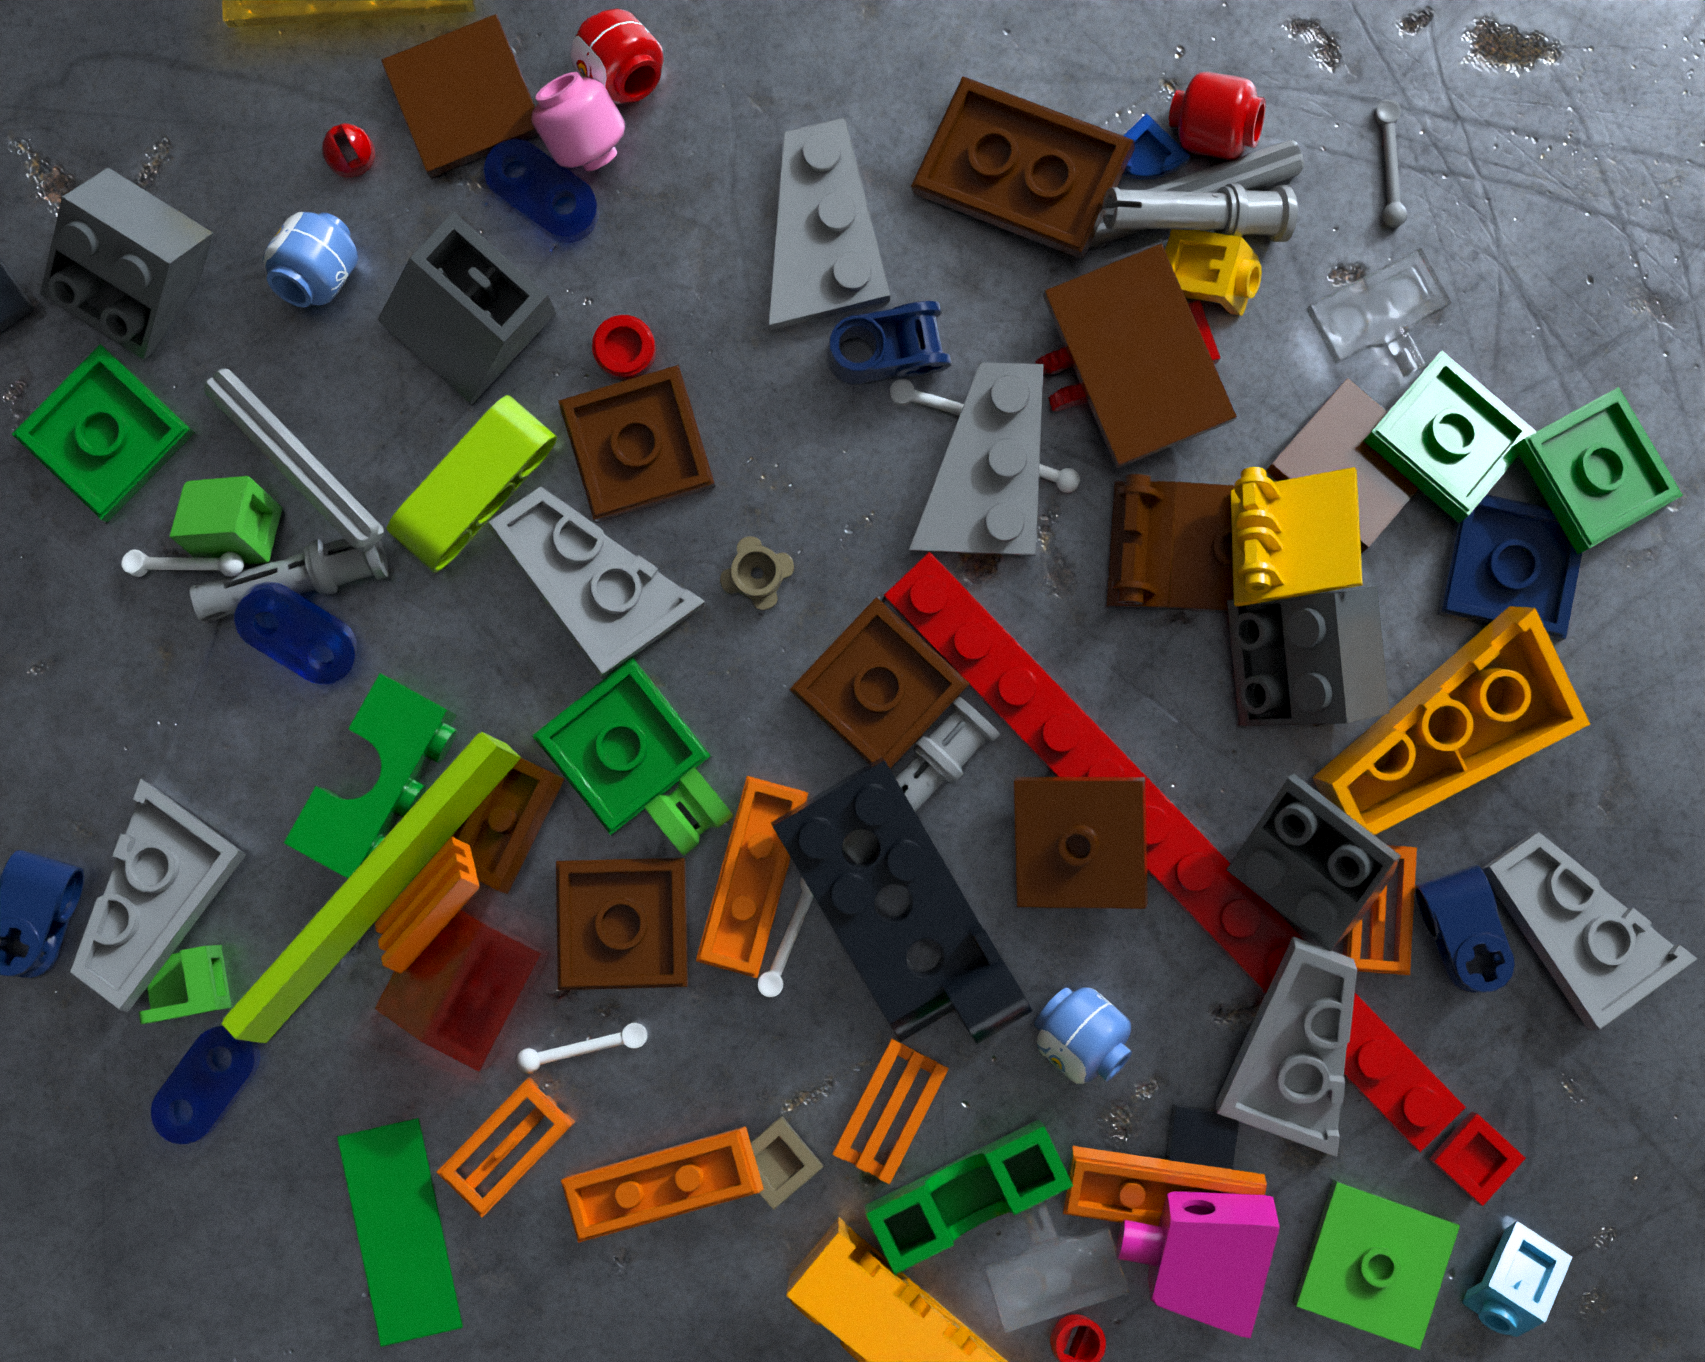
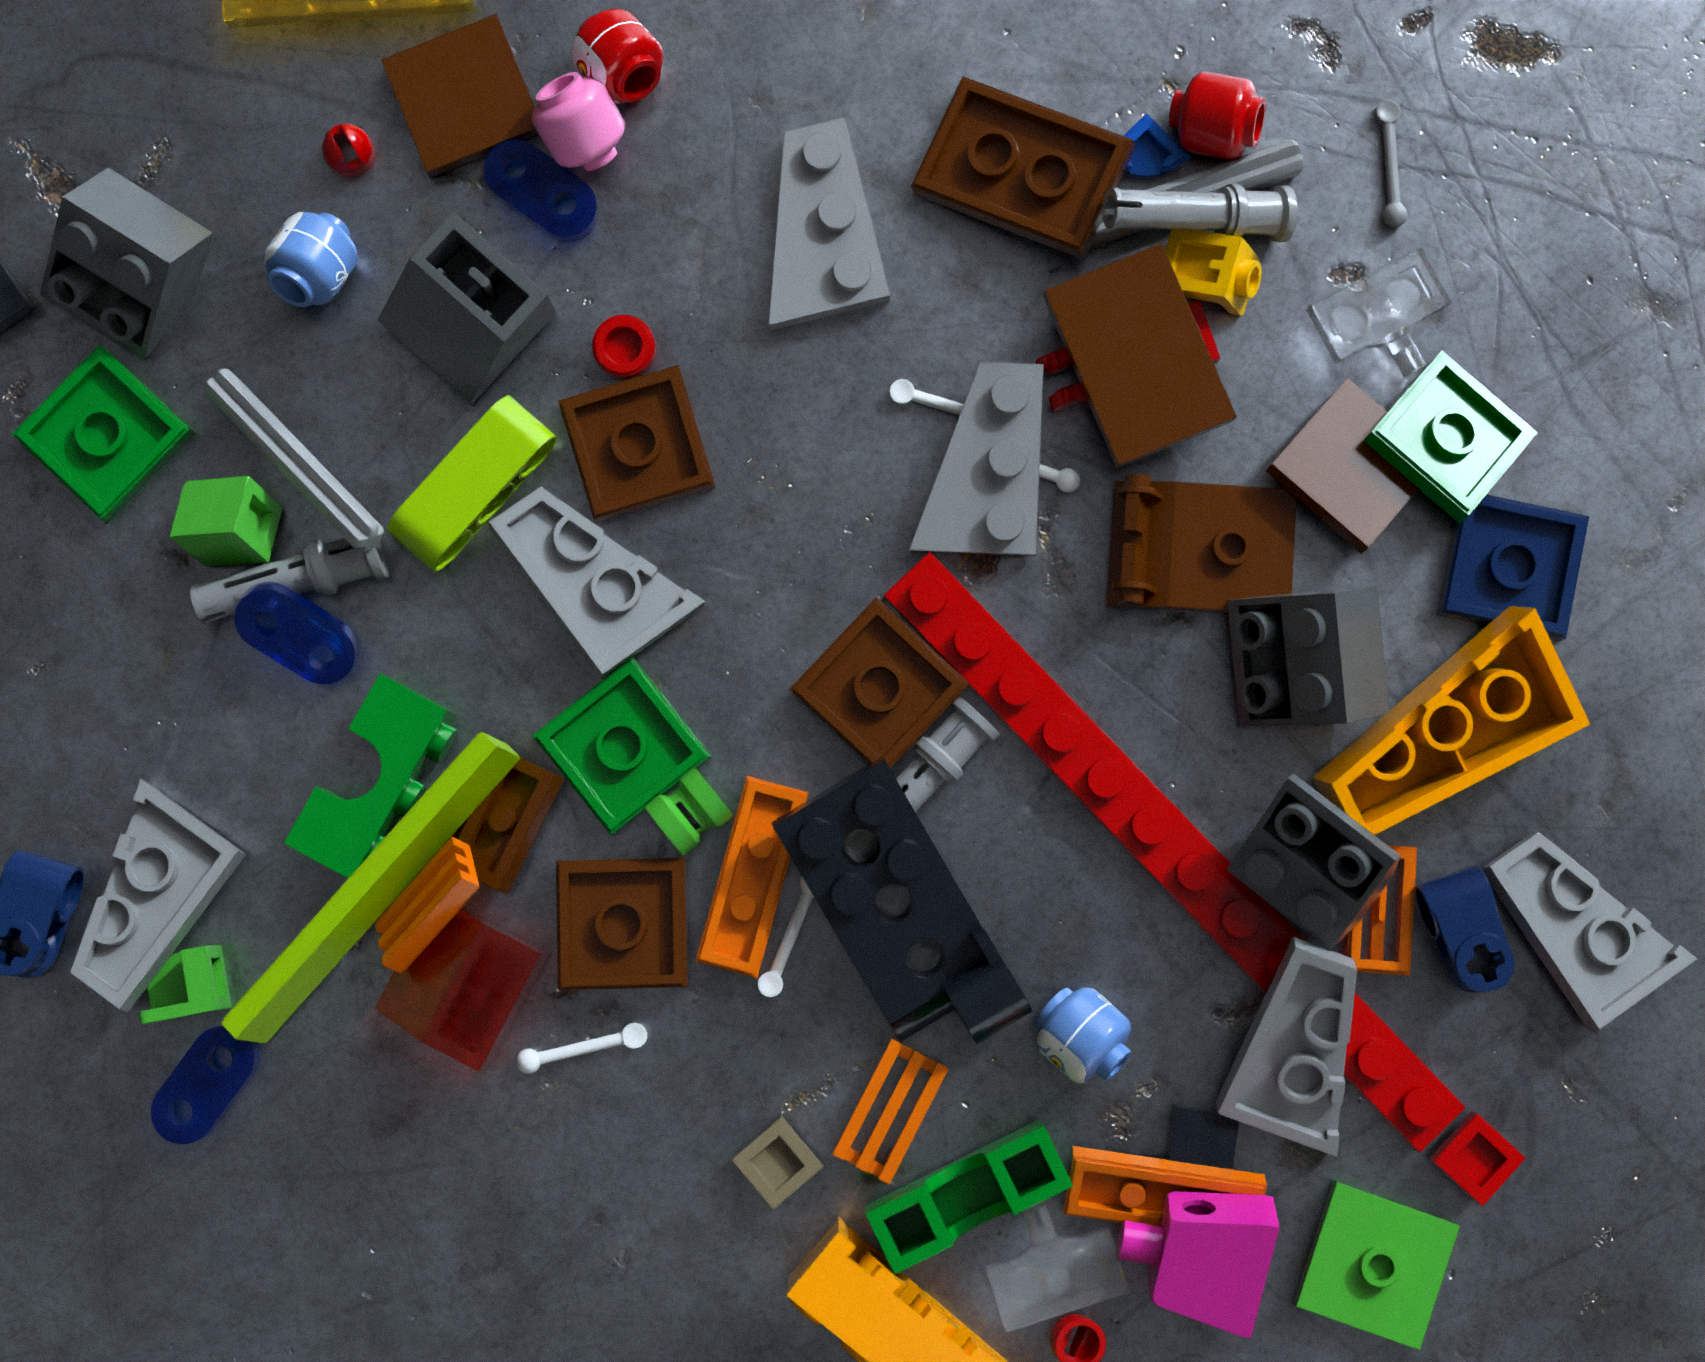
(138, 563): white hinge -> none
(399, 1232): green sticker -> none
(544, 1107): orange tile -> none
(662, 1184): orange tile -> none
(754, 555): dark tan plate -> none
(893, 343): dark blue piece -> none
(1081, 842): reddish brown plate -> none
(1294, 535): yellow hinge -> none
(1519, 1282): bracket -> none
(1598, 470): tile -> none

